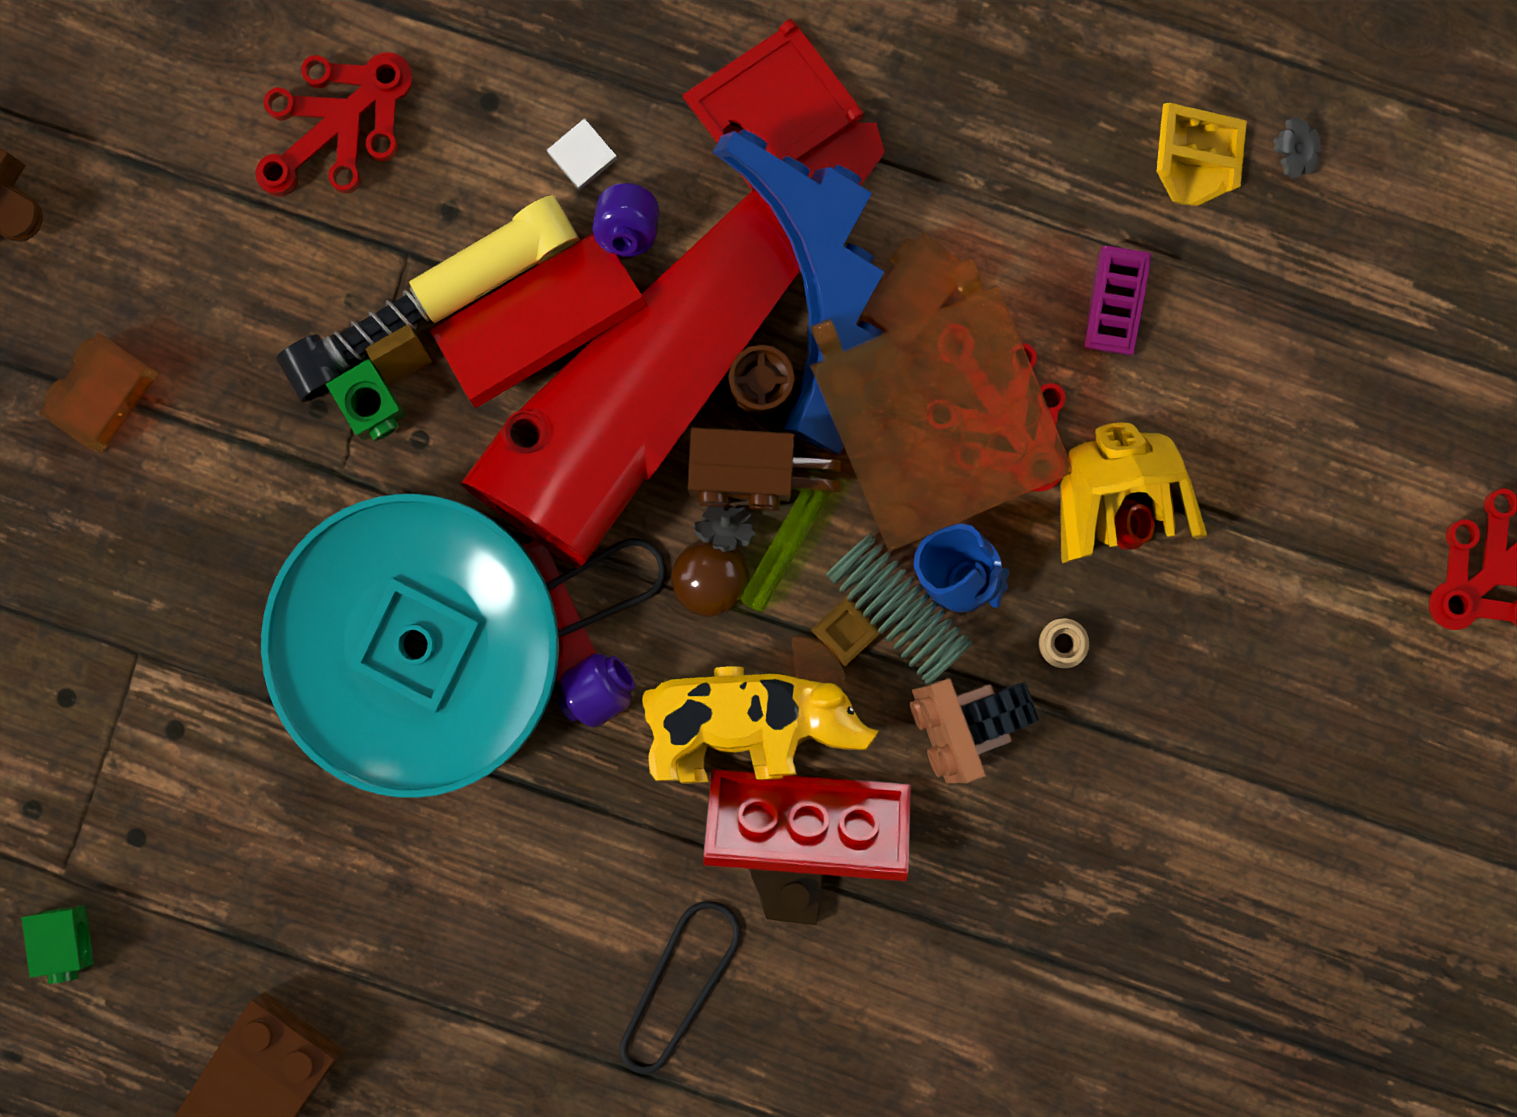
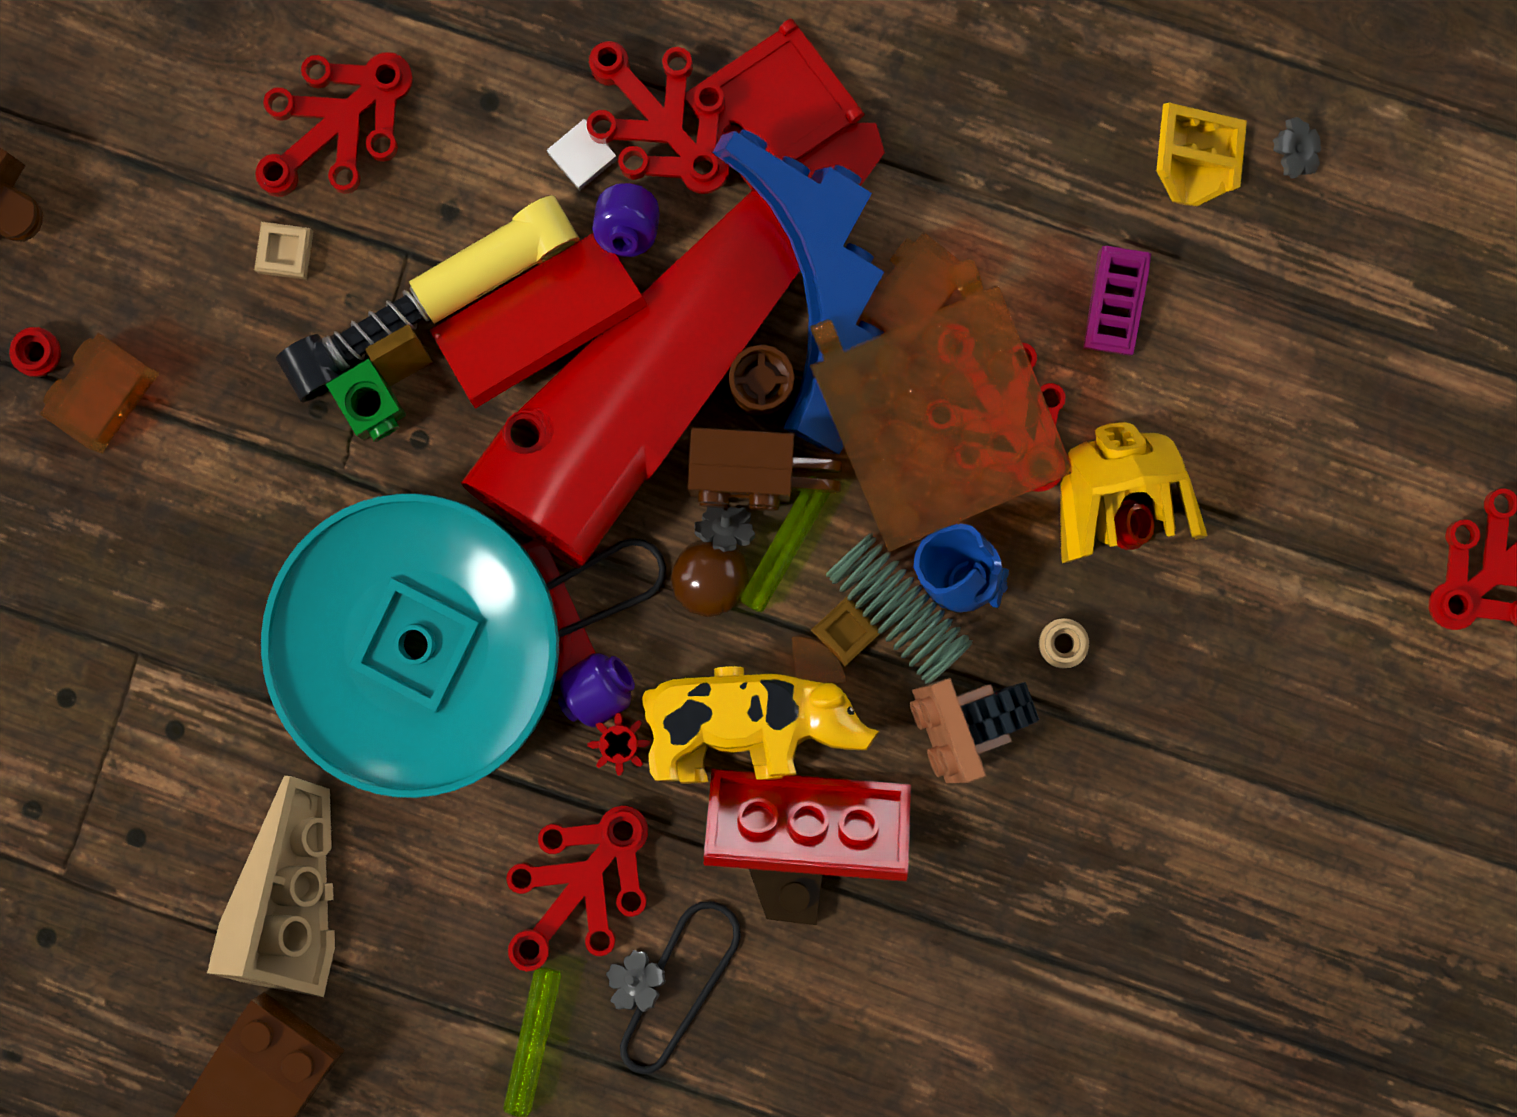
(21, 347): none -> red plate
(57, 943): green brick -> none
(279, 908): none -> tan wedge
(283, 250): none -> tan tile
(532, 1042): none -> clear neon green axle
(584, 879): none -> red plant
(605, 743): none -> red gear
(635, 982): none -> dark grey plant
(663, 123): none -> red plant

